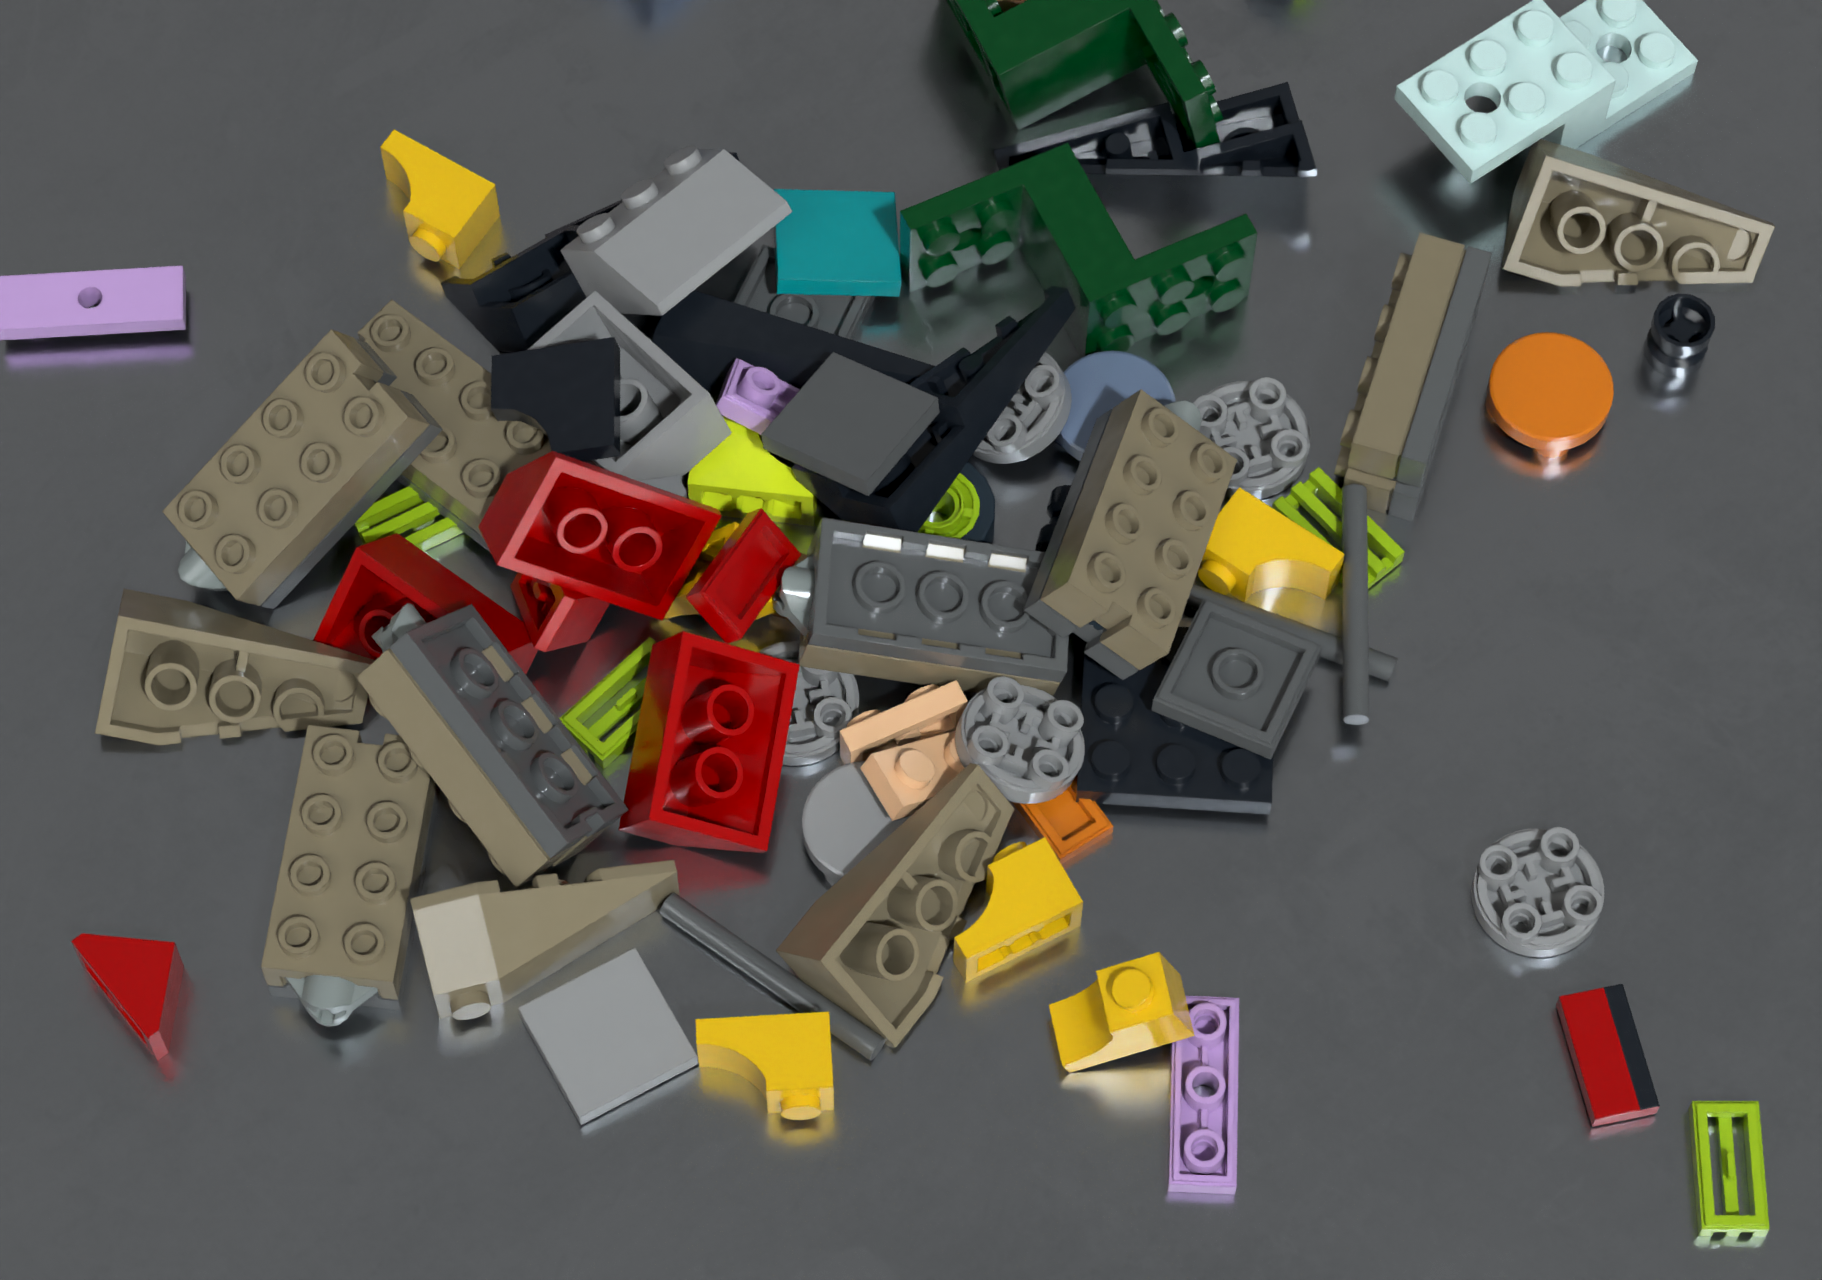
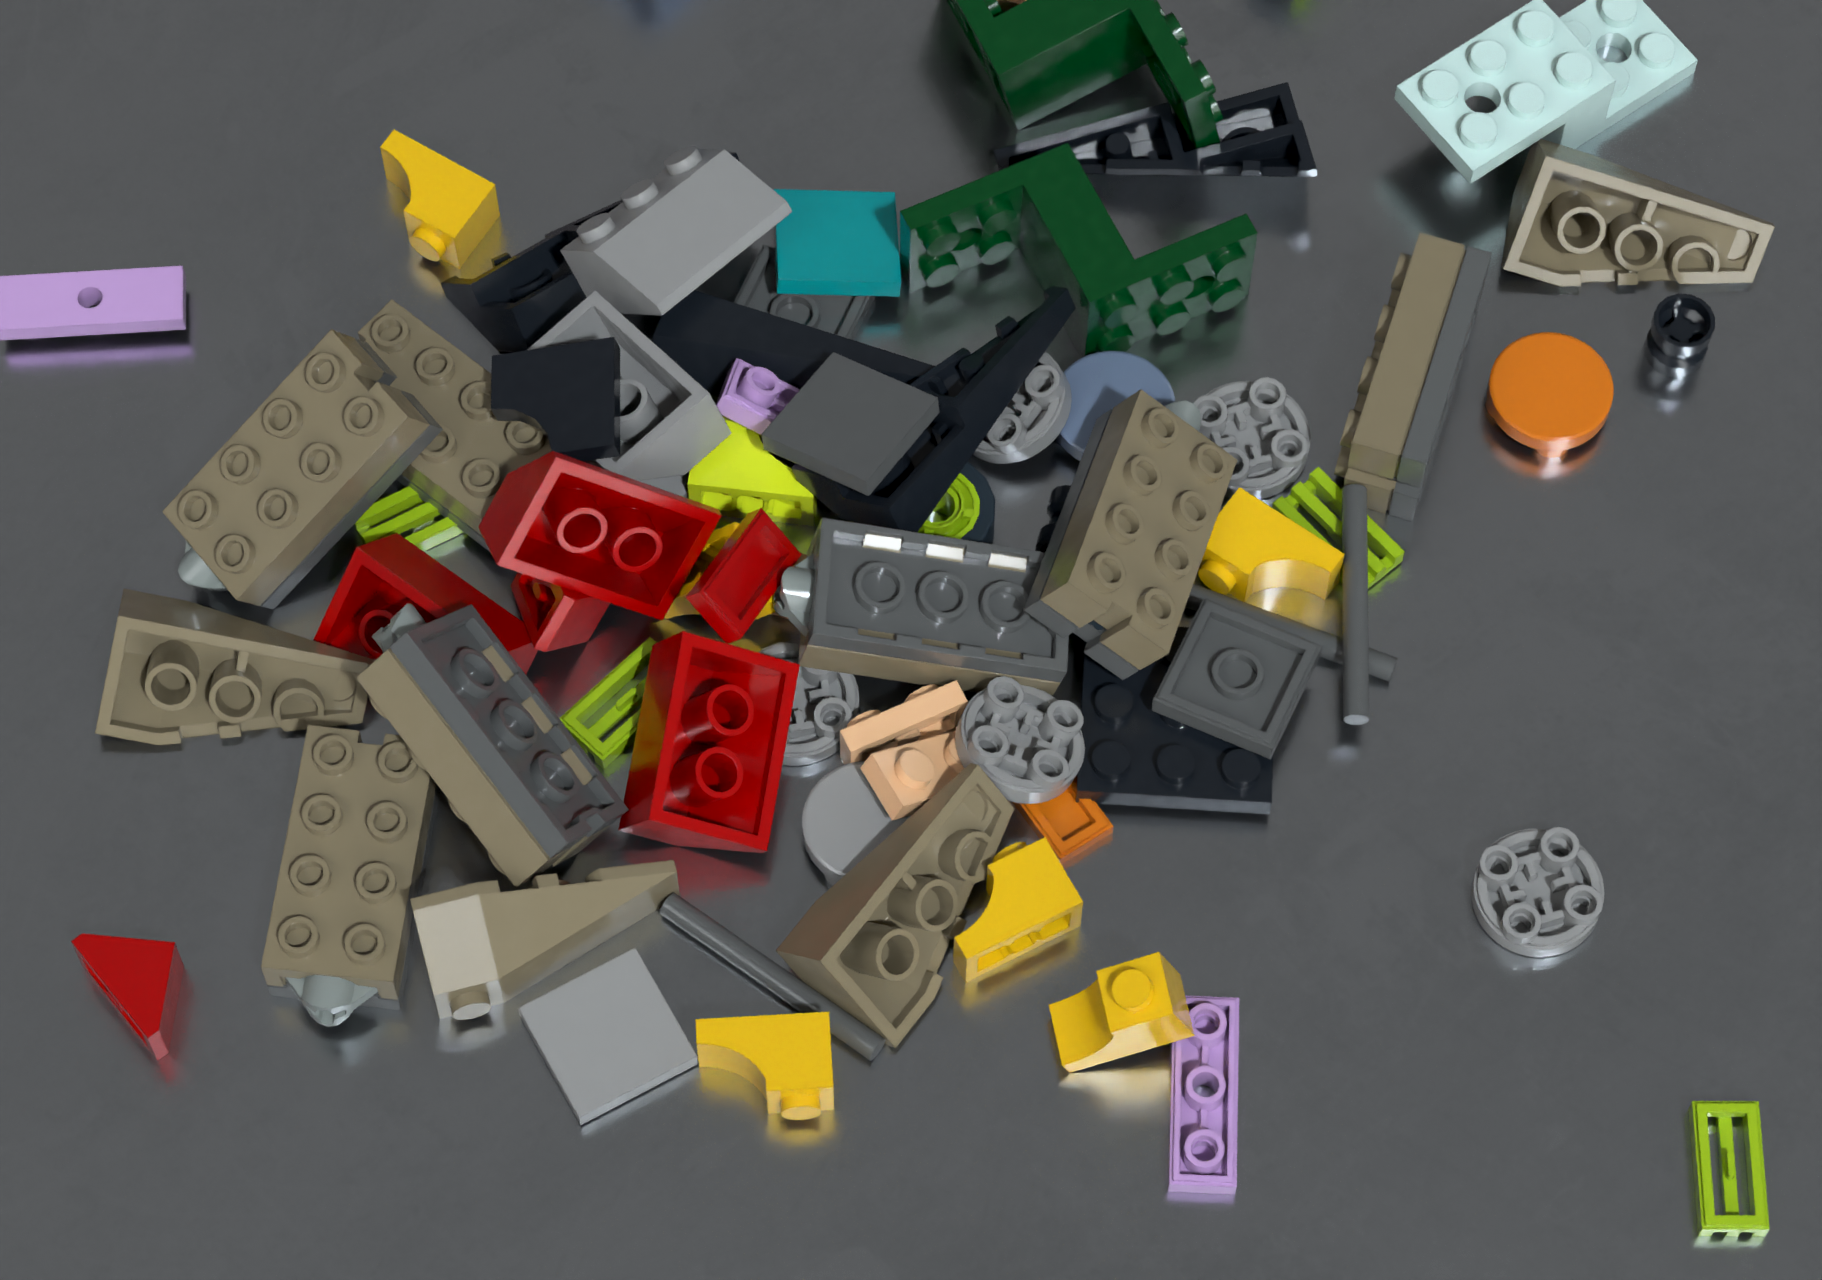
(1607, 1055): red tile -> none

